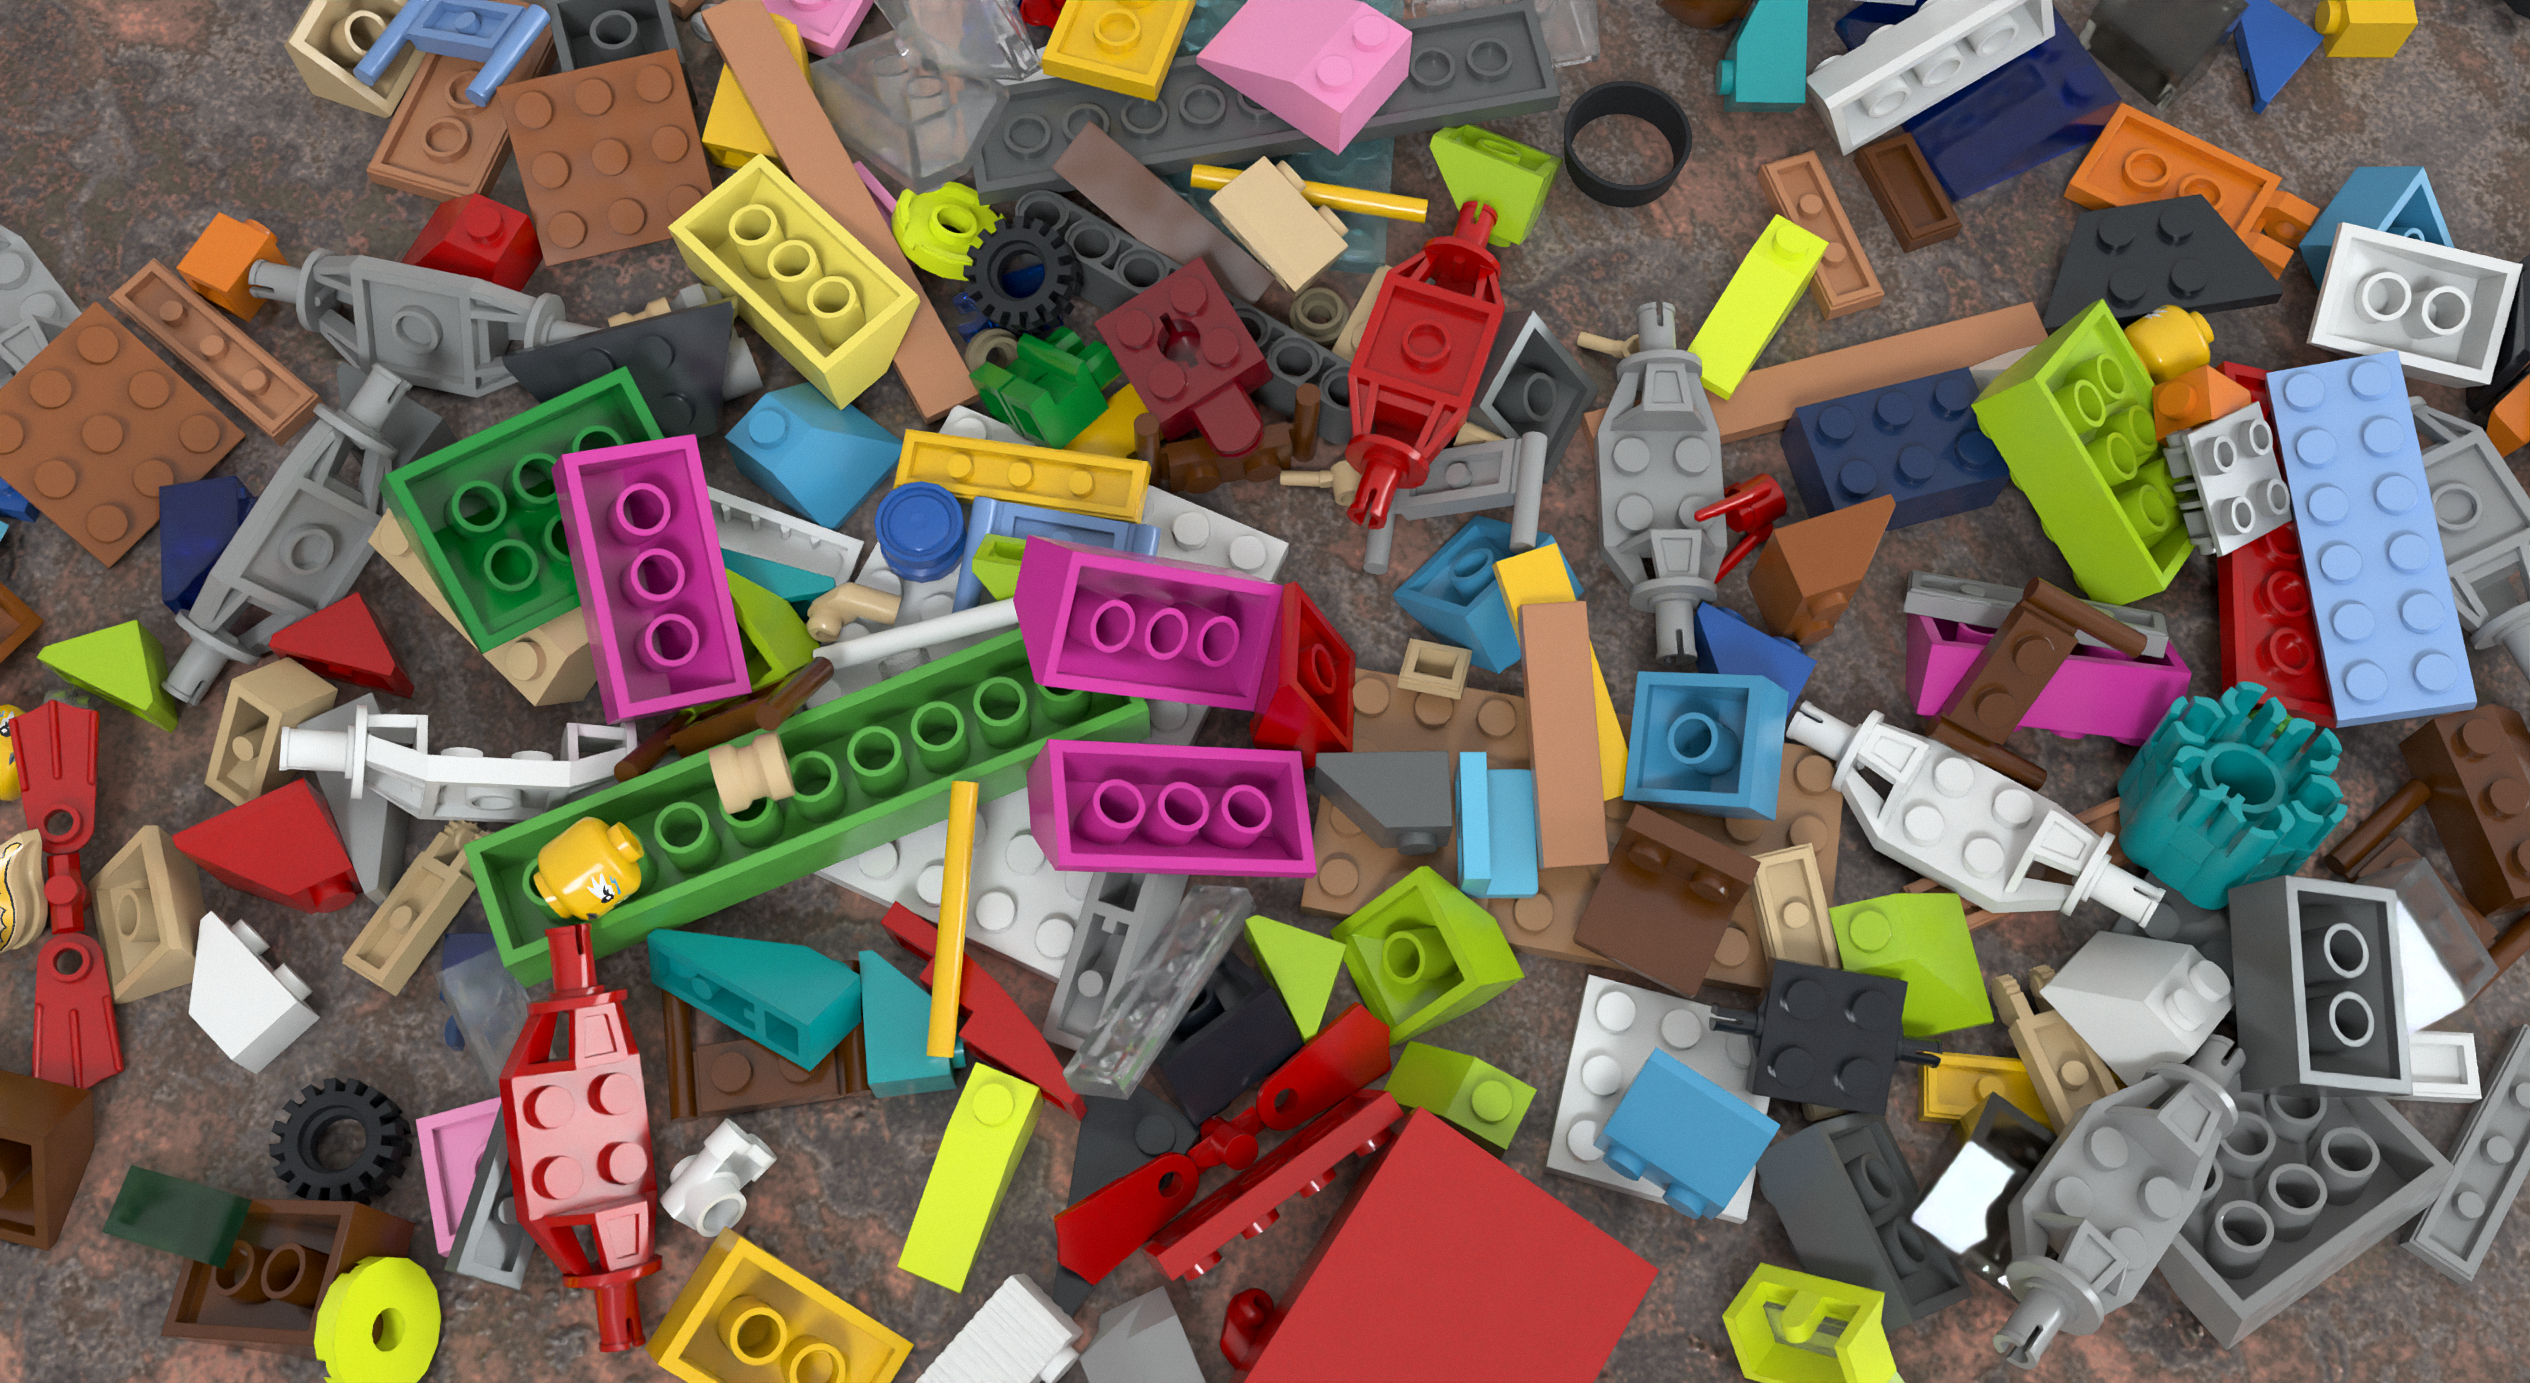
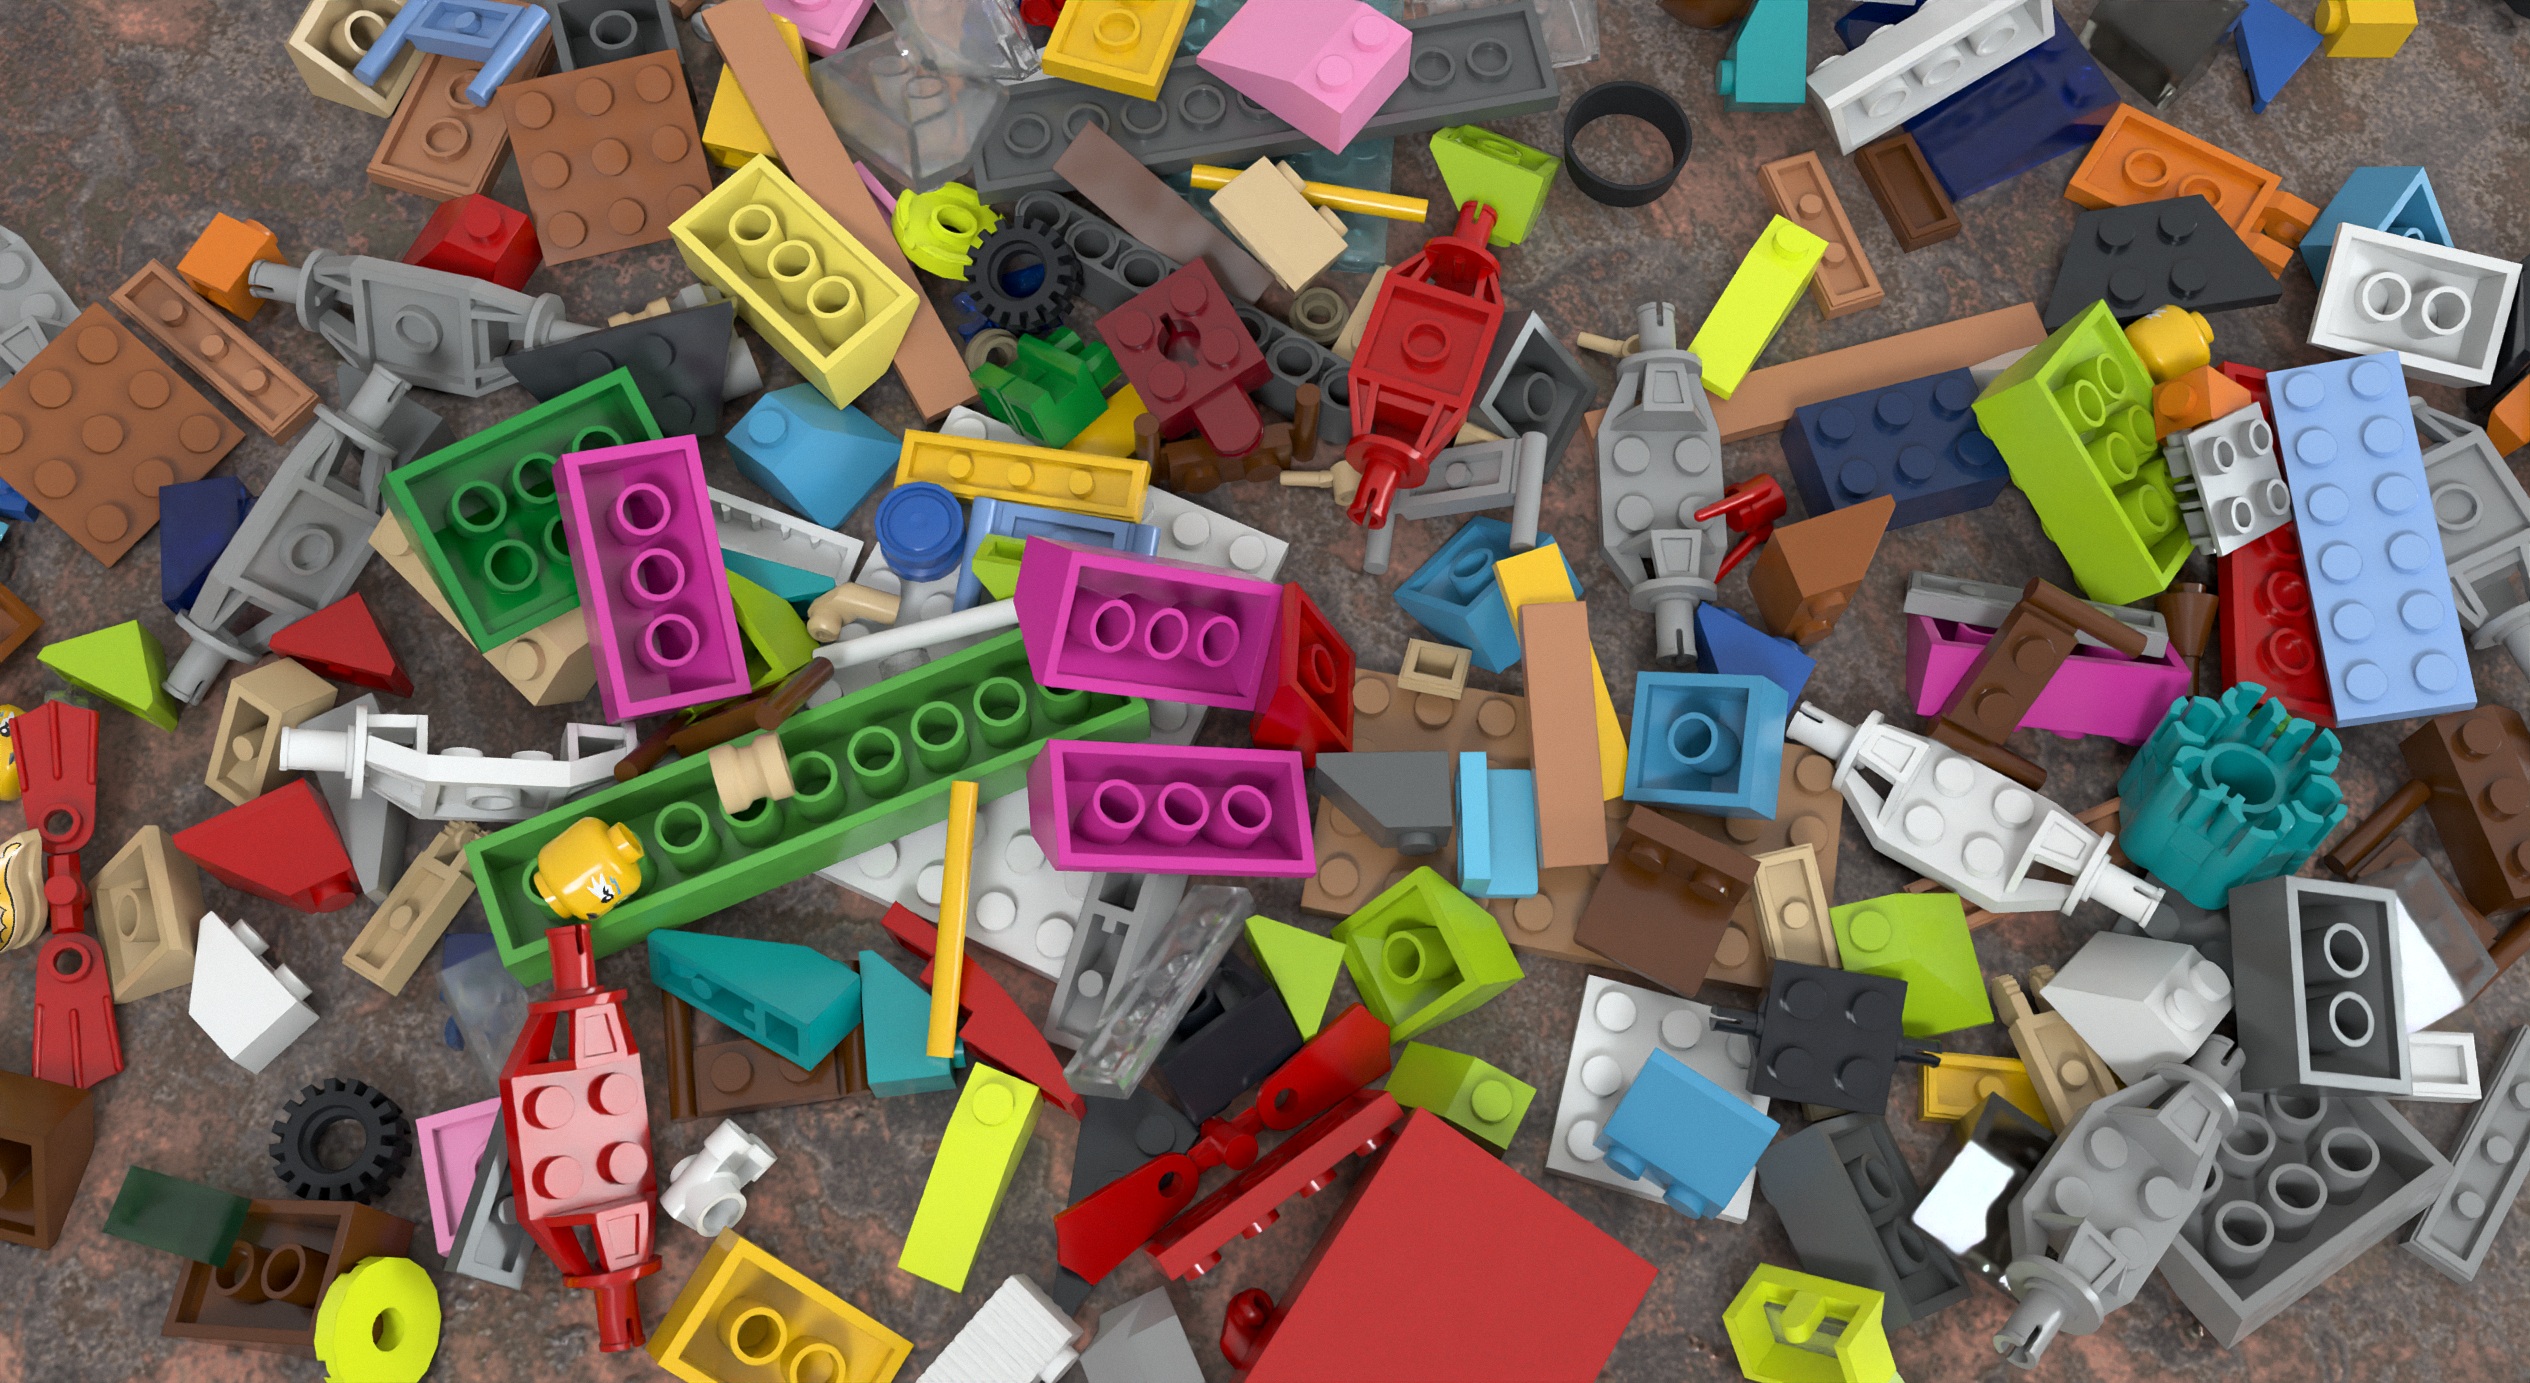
(2188, 621): none -> reddish brown cone

